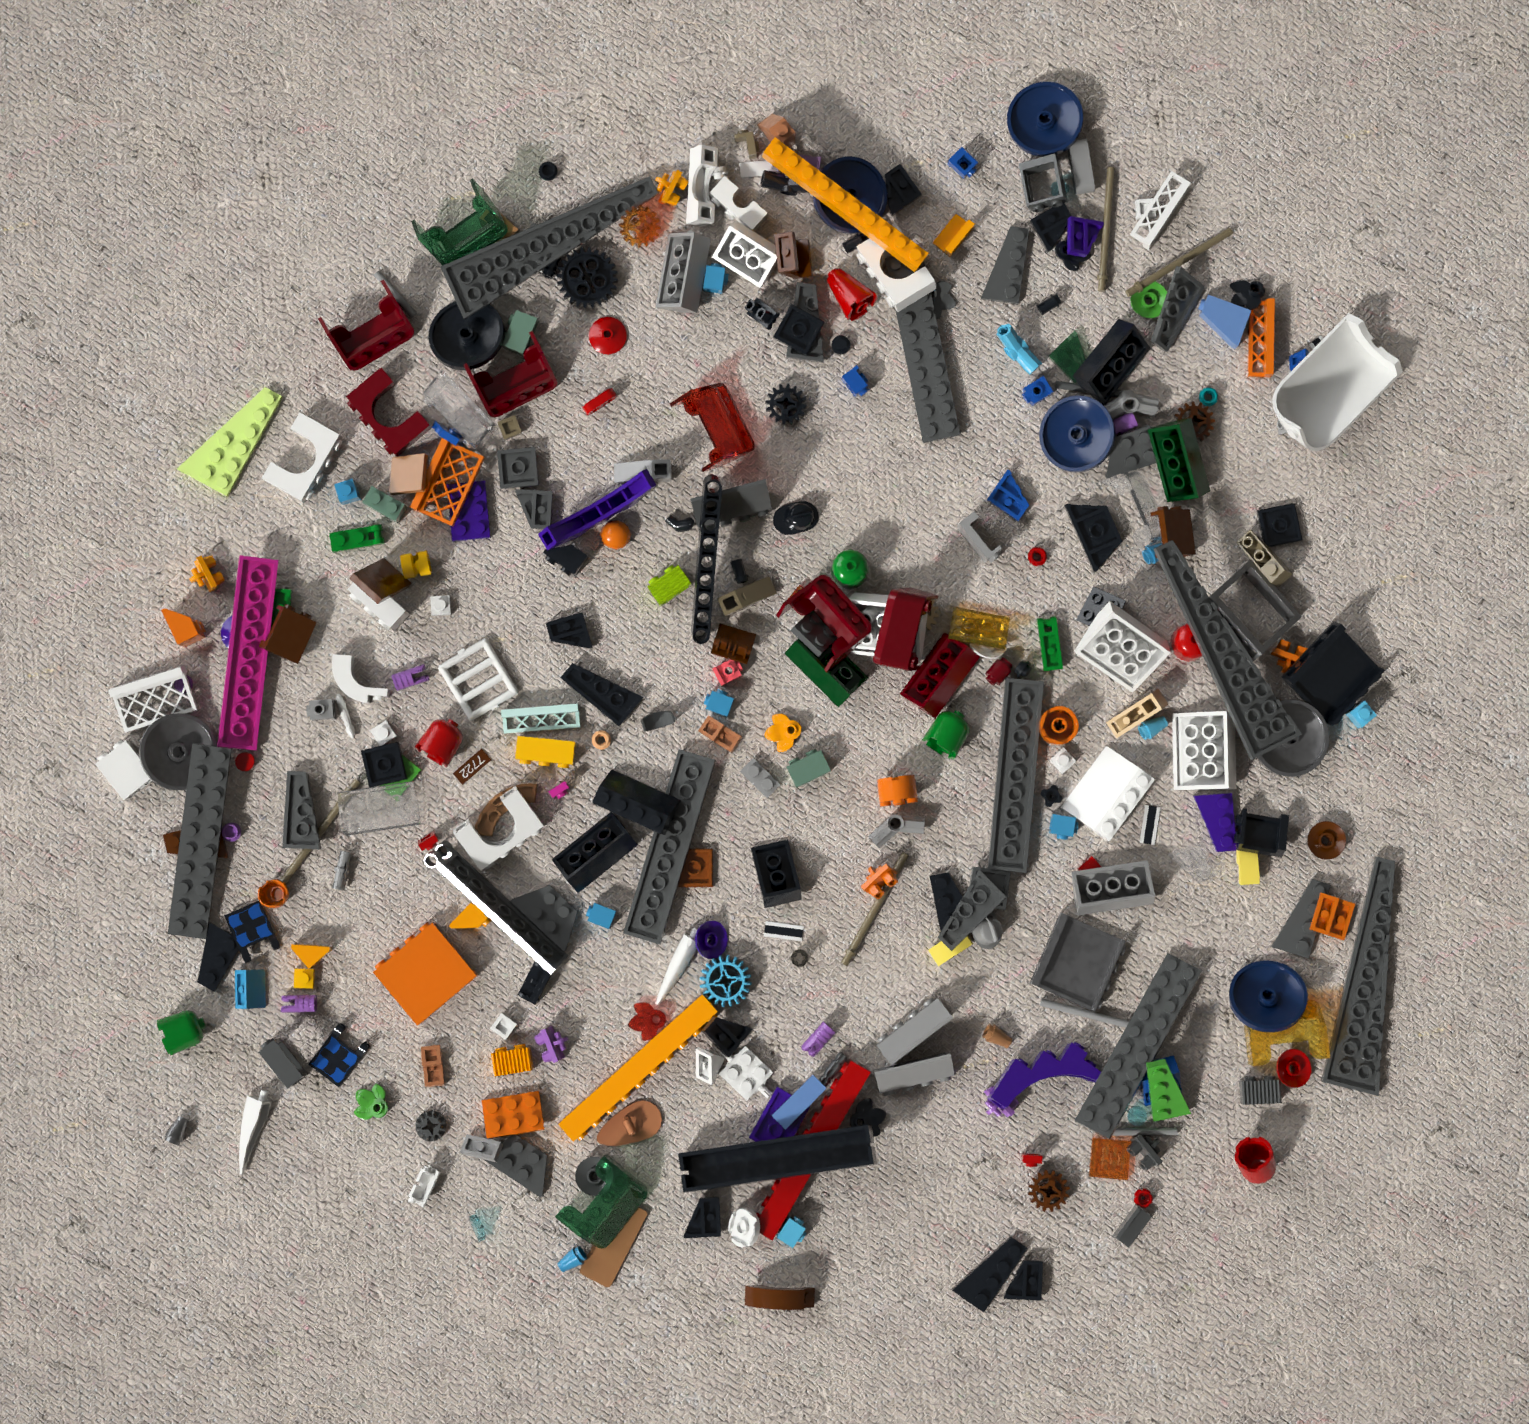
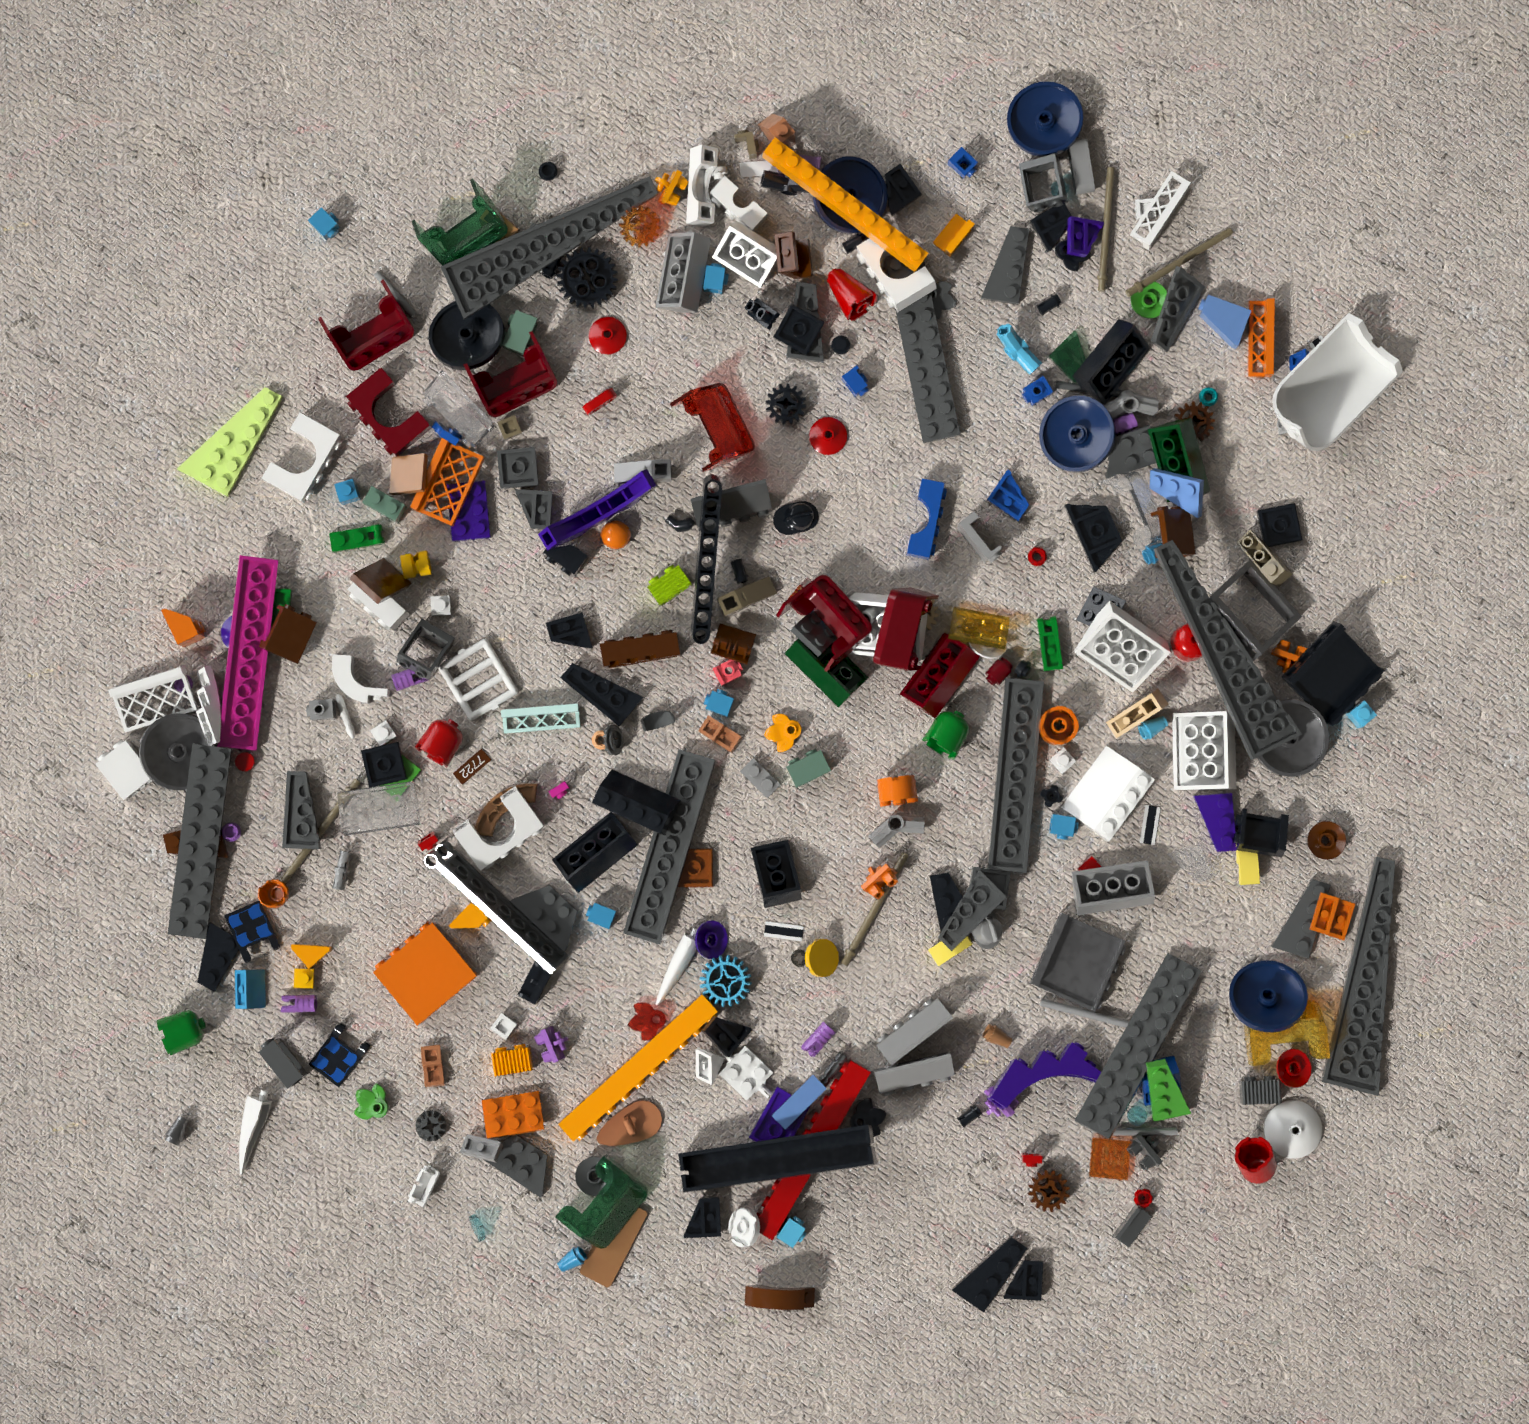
(203, 566): light orange hips -> none
(209, 714): none -> white slope
(325, 223): none -> dark azure brick
(433, 634): none -> dark grey window
(545, 751): yellow brick -> none
(613, 746): none -> dark grey gear
(640, 650): none -> reddish brown wedge
(822, 958): none -> yellow tile
(825, 445): none -> red dish
(850, 569): green cylinder -> none
(930, 495): none -> blue arch
(969, 1115): none -> black pin
(1179, 489): none -> medium blue wing
(1245, 293): black plate -> none
(1279, 1128): none -> white dish

